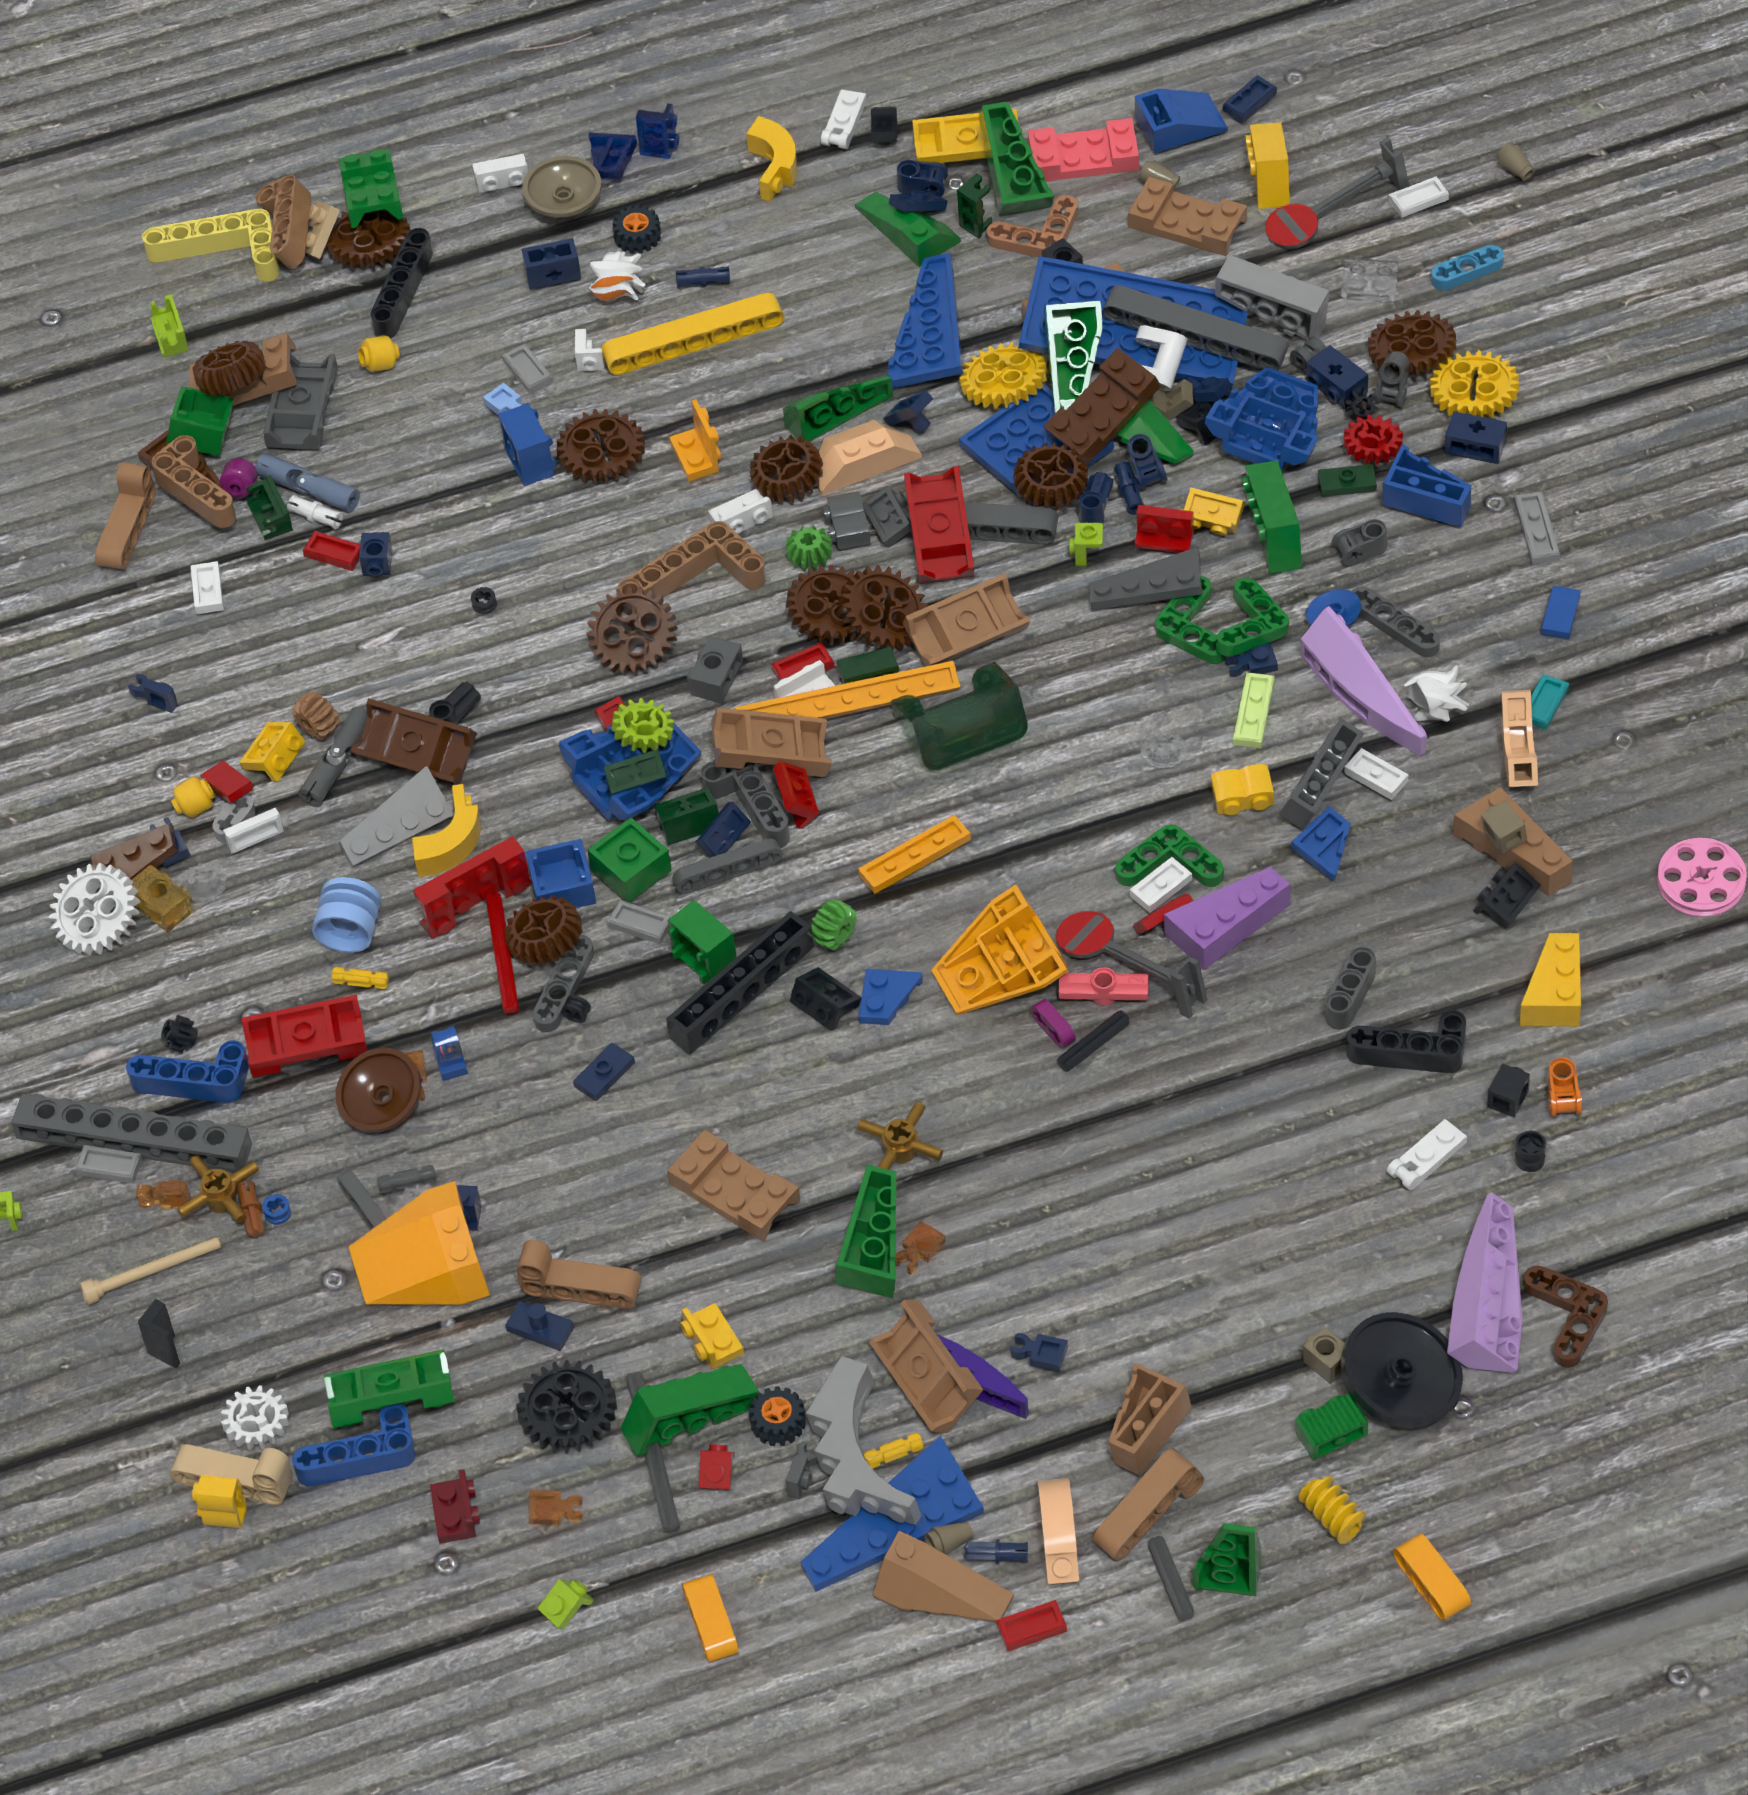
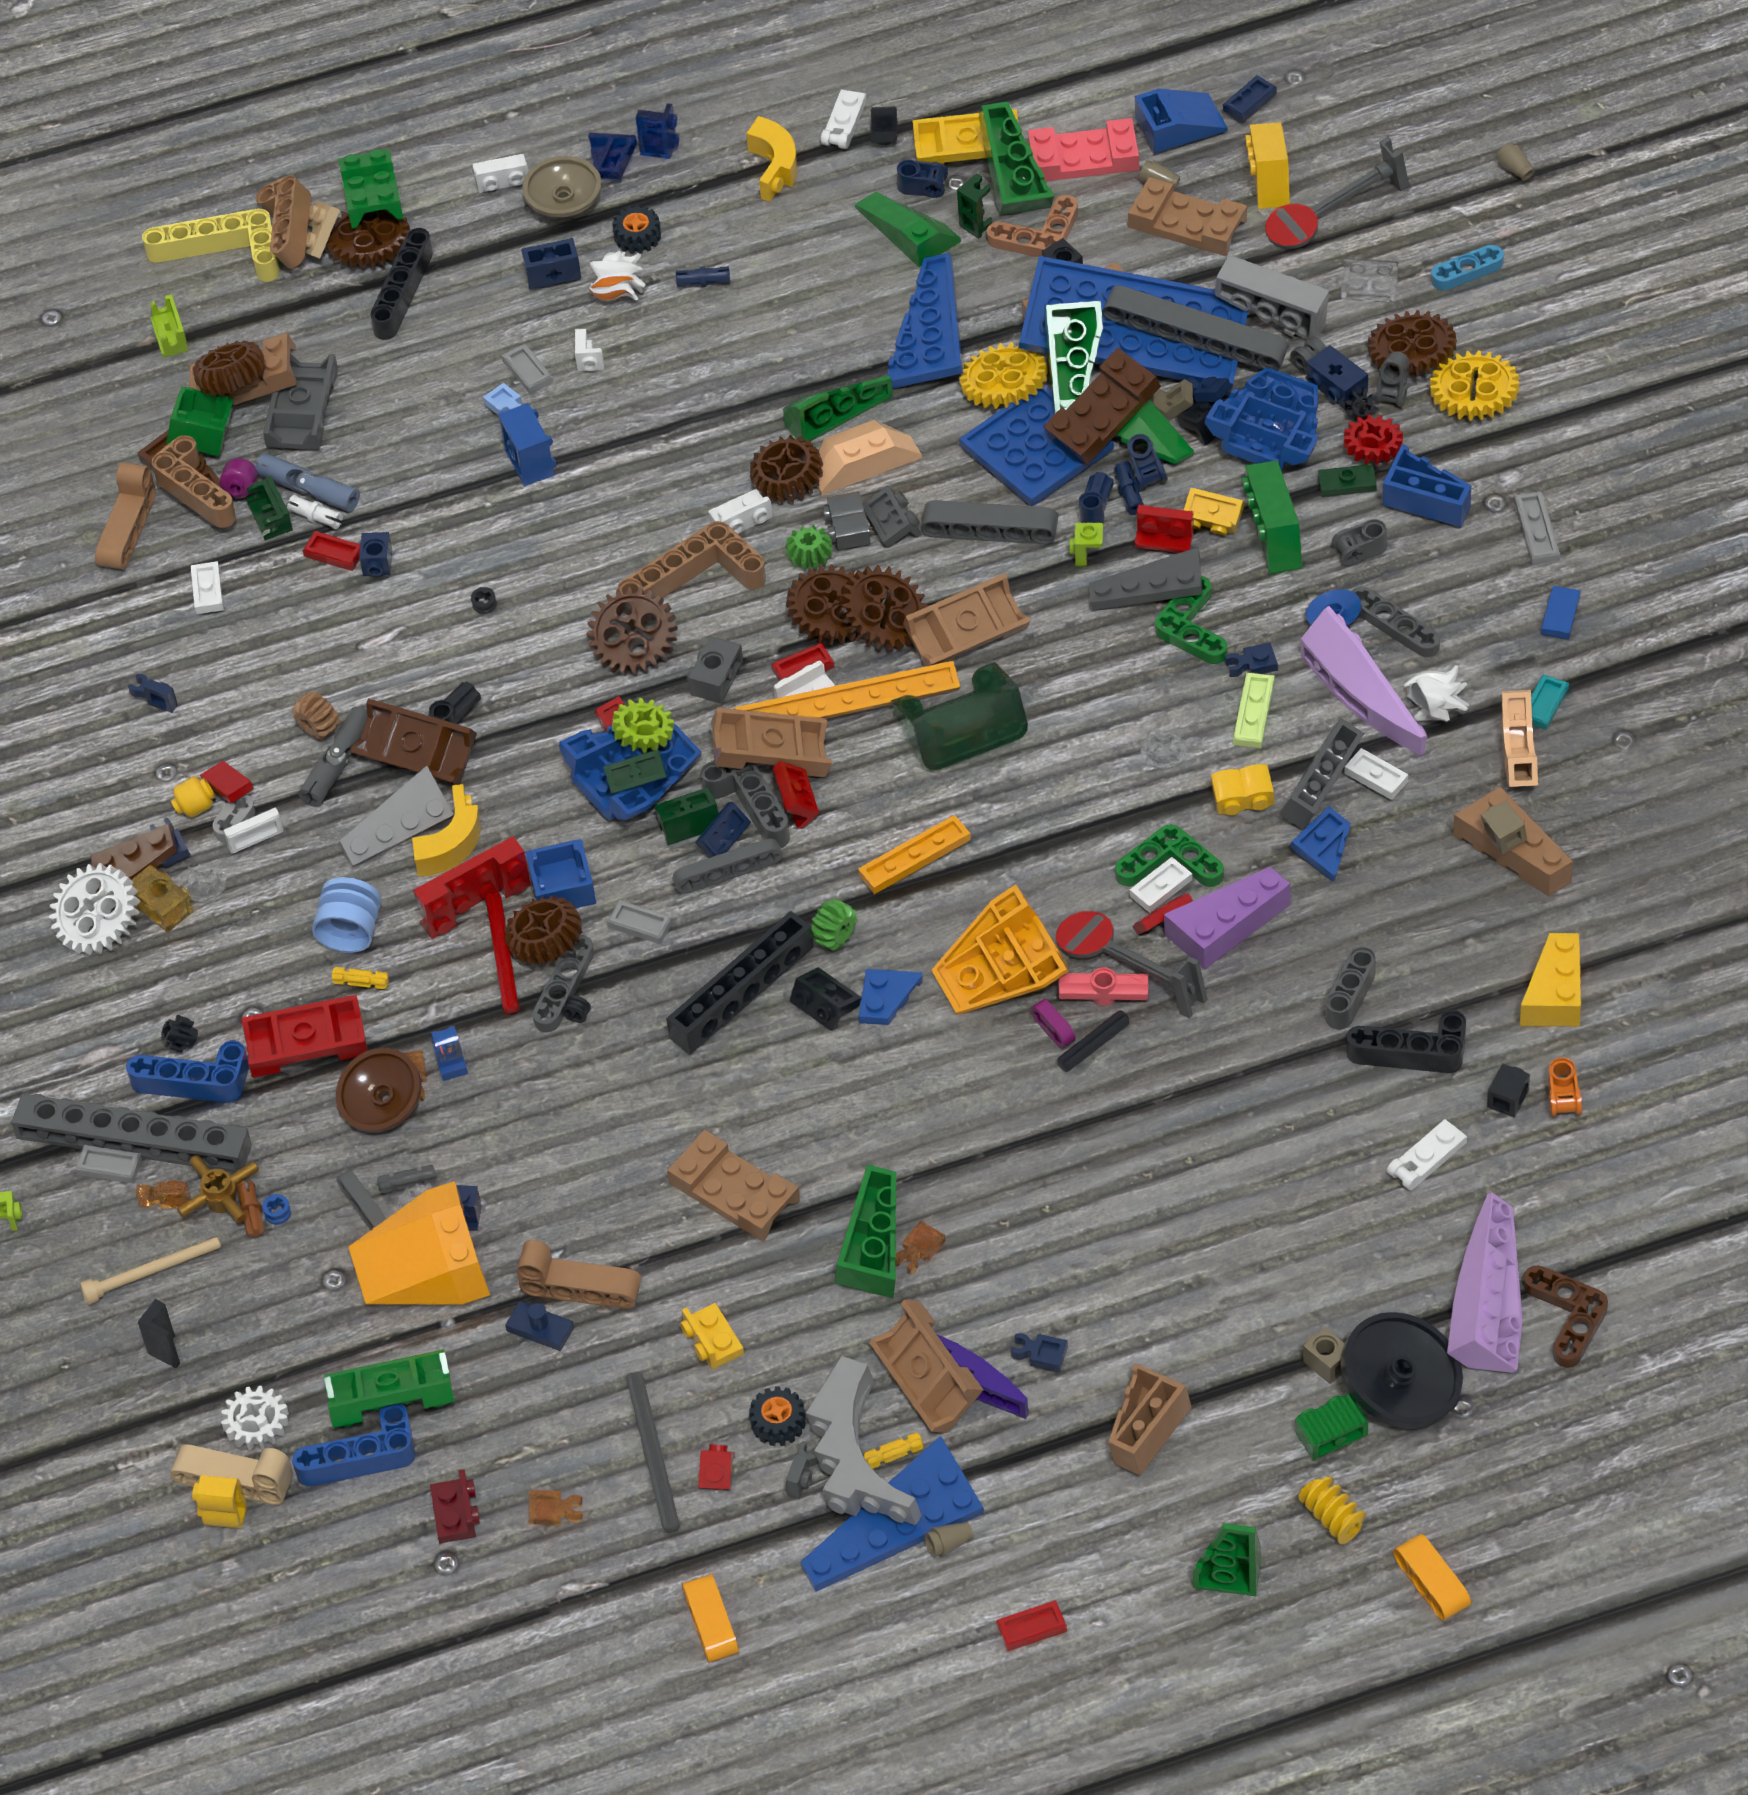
(273, 749): yellow bracket -> none
(378, 354): yellow head -> none
(564, 1601): lime bracket -> none
(584, 455): reddish brown gear -> none
(585, 1389): black gear -> none
(603, 1071): dark blue plate -> none
(629, 860): green container -> none
(686, 1405): green wedge -> none
(692, 333): yellow beam -> none
(697, 447): light orange bracket -> none
(701, 941): green container -> none
(867, 665): dark green hinge -> none
(901, 1138): pearl gold bar -> none
(910, 410): dark blue tile -> none
(918, 201): dark blue plate -> none
(930, 1581): medium nougat wedge -> none
(939, 526): red piece -> none
(996, 1551): dark blue axle -> none
(1050, 476): reddish brown gear -> none
(1058, 1531): light nougat arch -> none
(1147, 1503): medium nougat beam -> none
(1169, 354): white connector -> none
(1170, 1578): dark grey axle -> none
(1269, 623): green beam -> none
(1418, 197): white tile -> none
(1476, 437): dark blue brick -> none
(1507, 895): black bracket -> none
(1530, 1151): black wheel -> none
(1701, 888): bright pink wedge -> none

